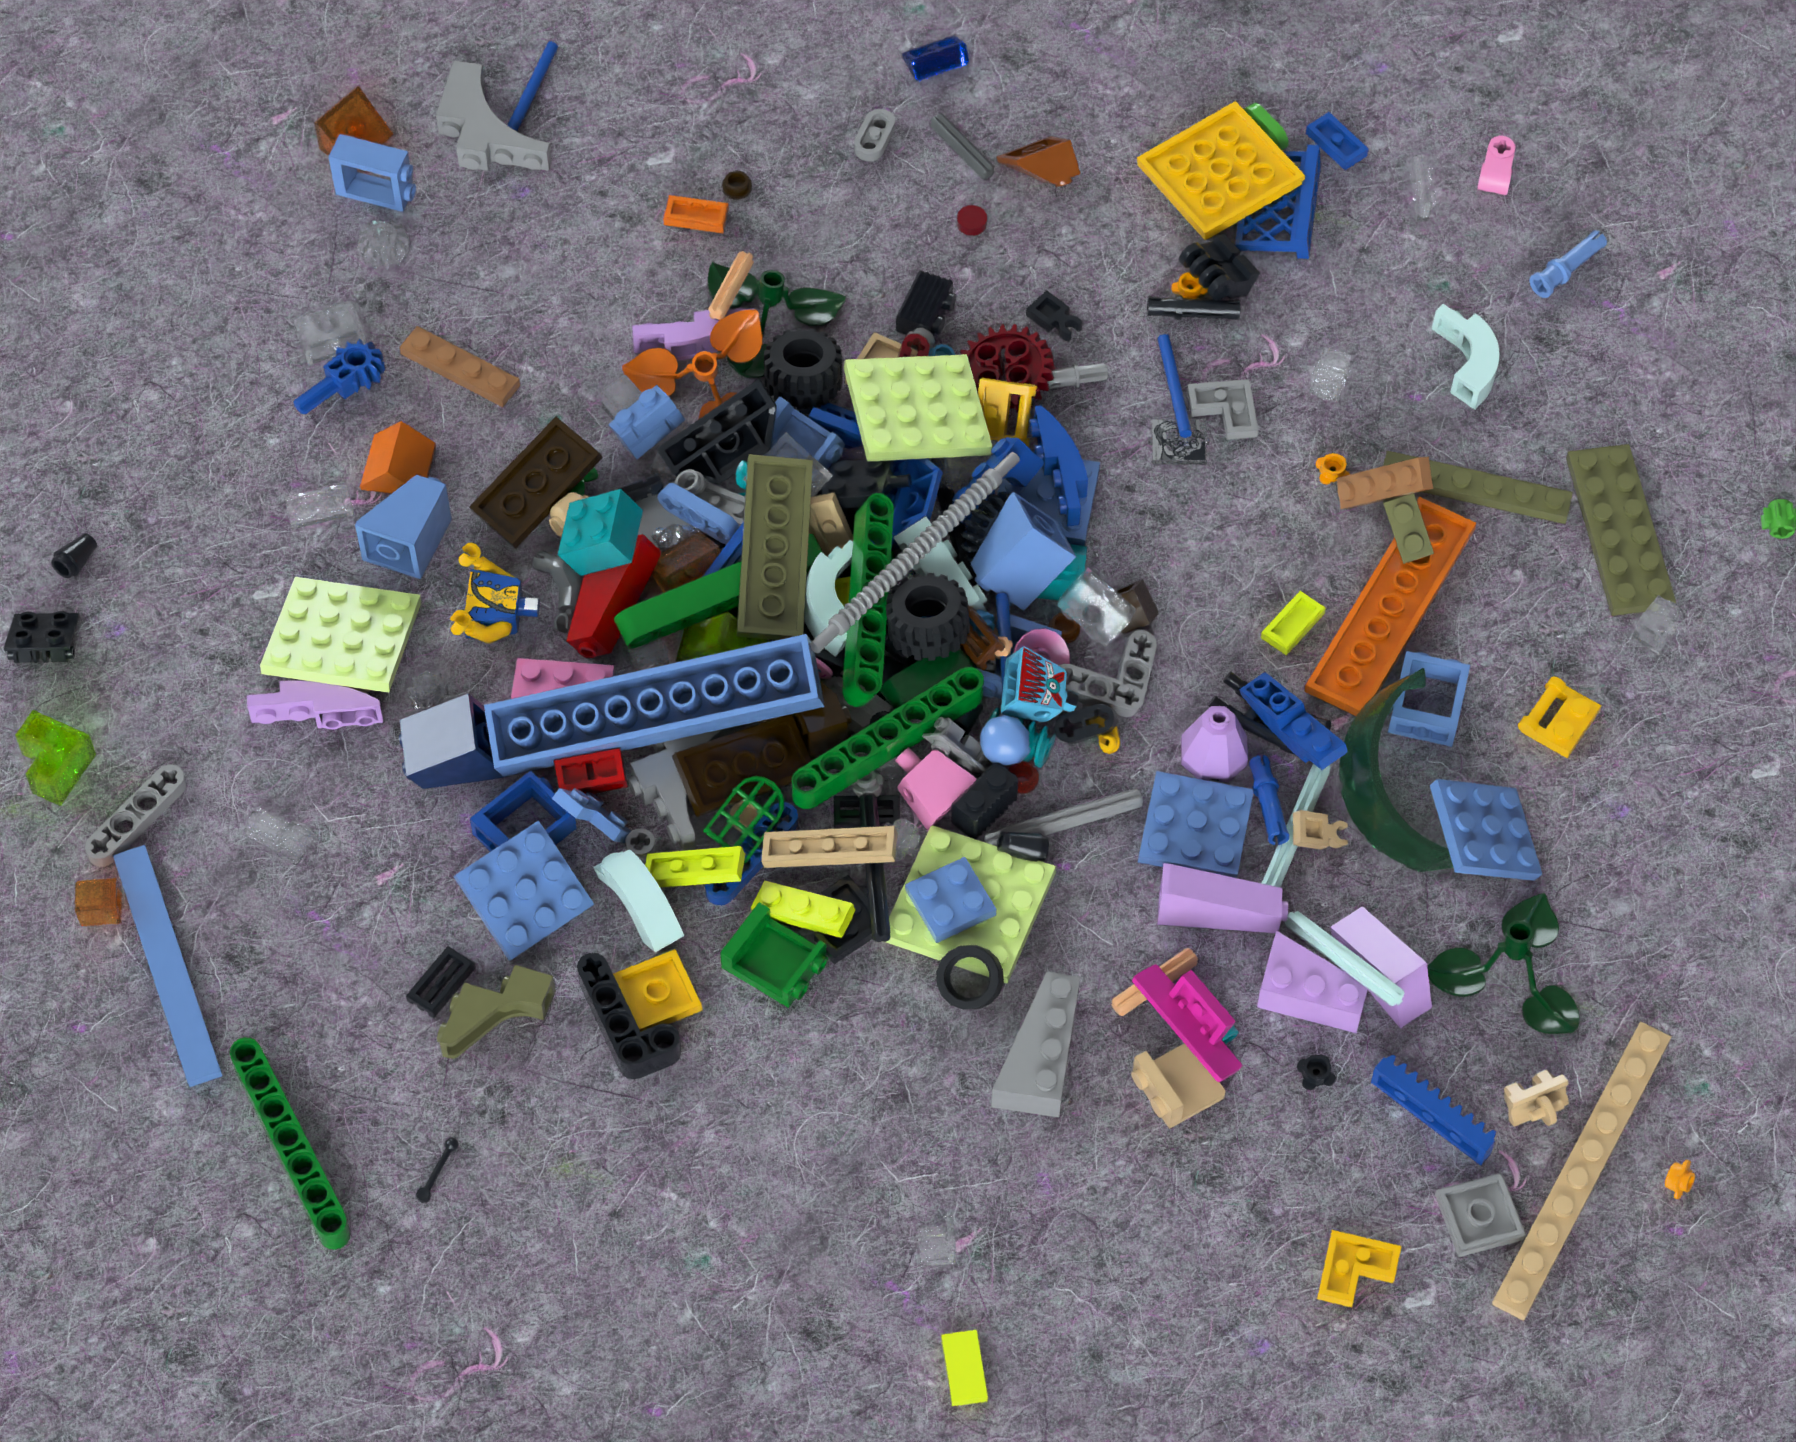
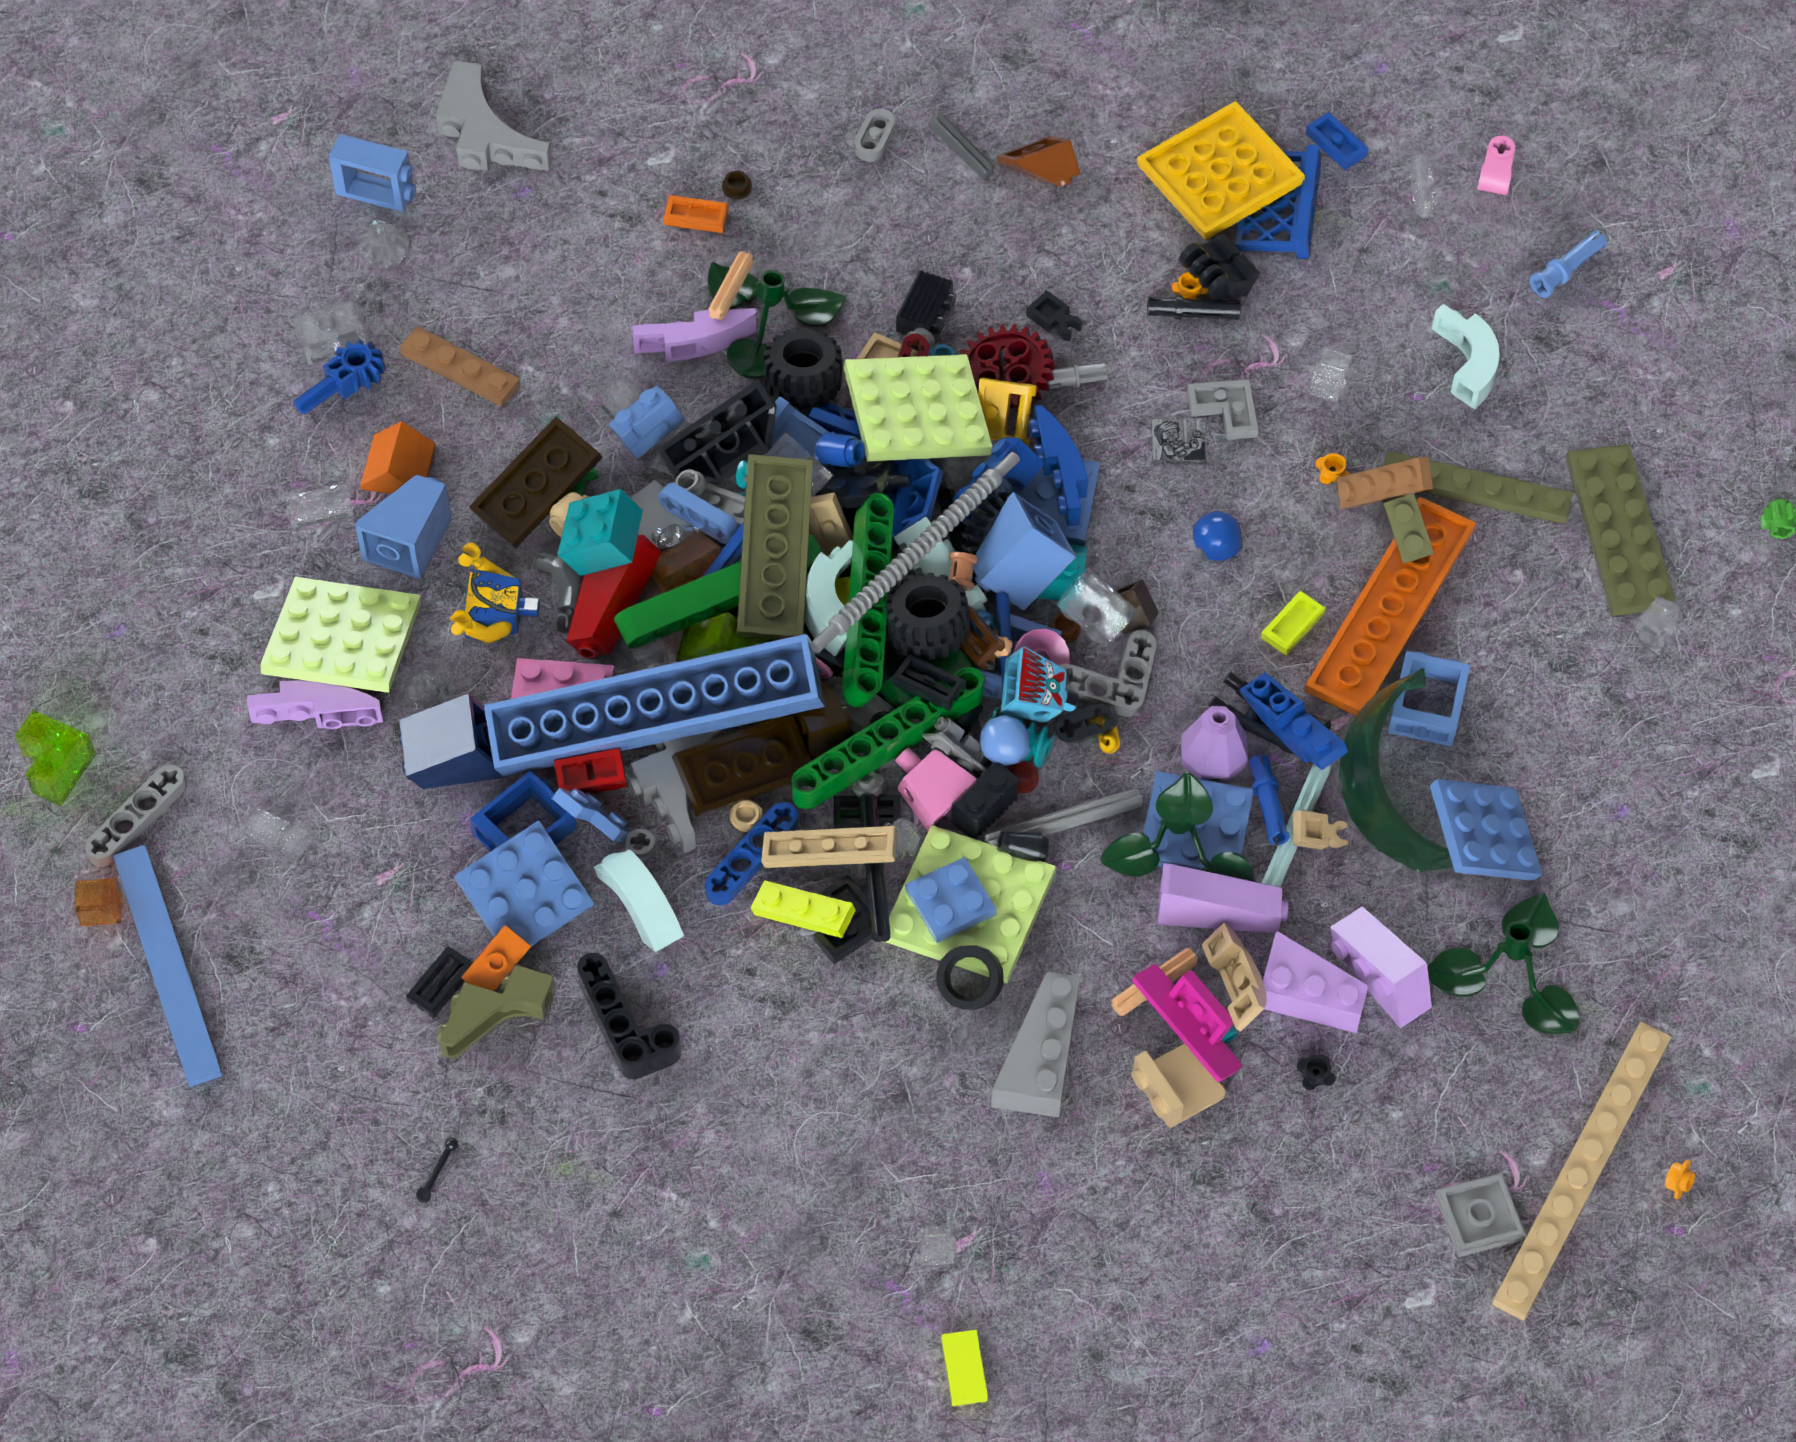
(44, 633): black hinge -> none
(72, 557): black cone -> none
(294, 1156): green beam -> none
(351, 117): clear orange slope -> none
(496, 960): none -> orange plate
(532, 86): blue bar -> none
(640, 489): black axle -> none
(658, 991): yellow plate -> none
(696, 866): neon yellow plate -> none
(734, 335): orange plant -> none
(747, 831): green window -> none
(773, 957): green panel -> none
(840, 450): none -> blue brick
(926, 686): none -> black tile
(936, 57): clear blue slope -> none
(962, 569): none -> nougat bush
(972, 220): dark red tile -> none
(1174, 386): blue bar -> none
(1181, 808): none -> dark green plant
(1218, 535): none -> blue hair
(1238, 973): none -> tan slope
(1268, 125): bright green plate -> none
(1345, 958): light aqua axle -> none
(1352, 1257): yellow plate -> none
(1432, 1110): blue gear -> none
(1537, 1102): tan hips -> none
(1568, 723): yellow plate -> none

